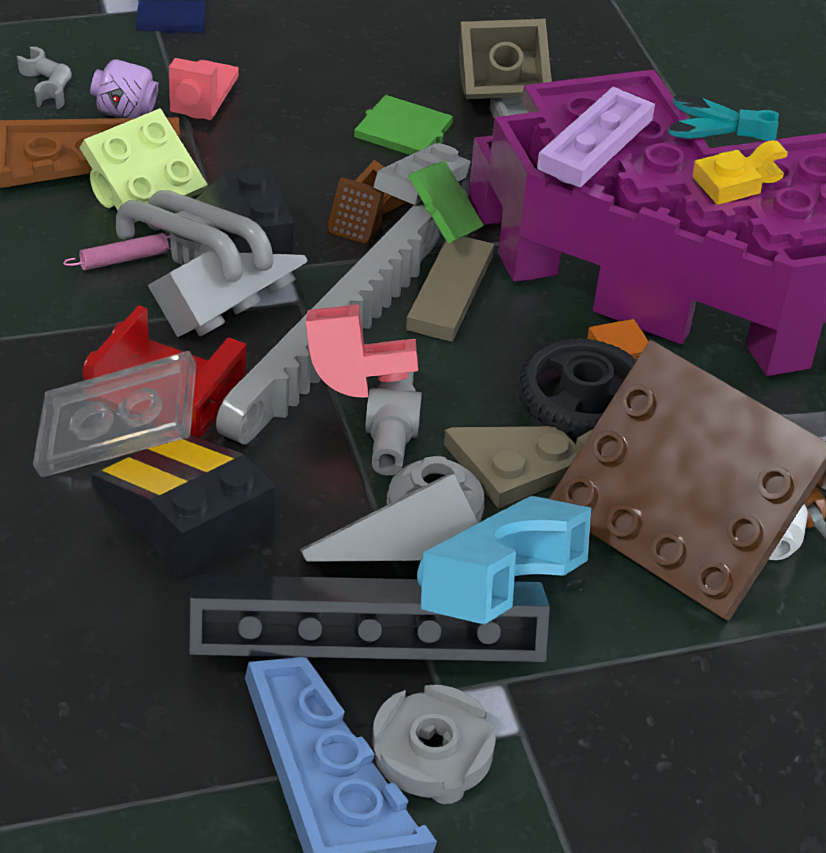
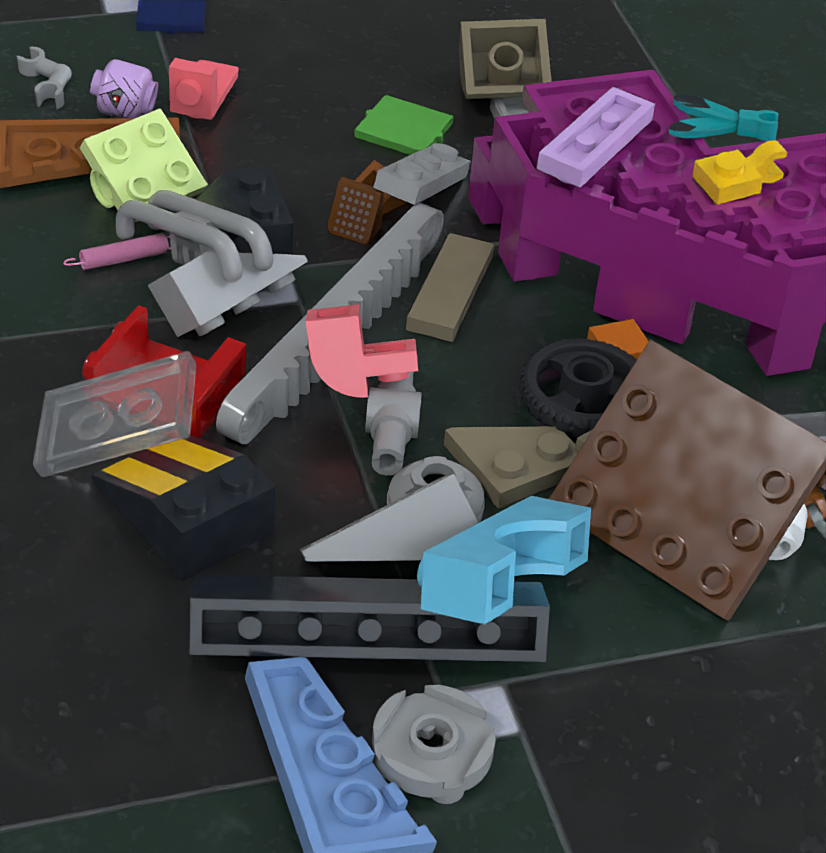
(446, 201): bright green piece -> none

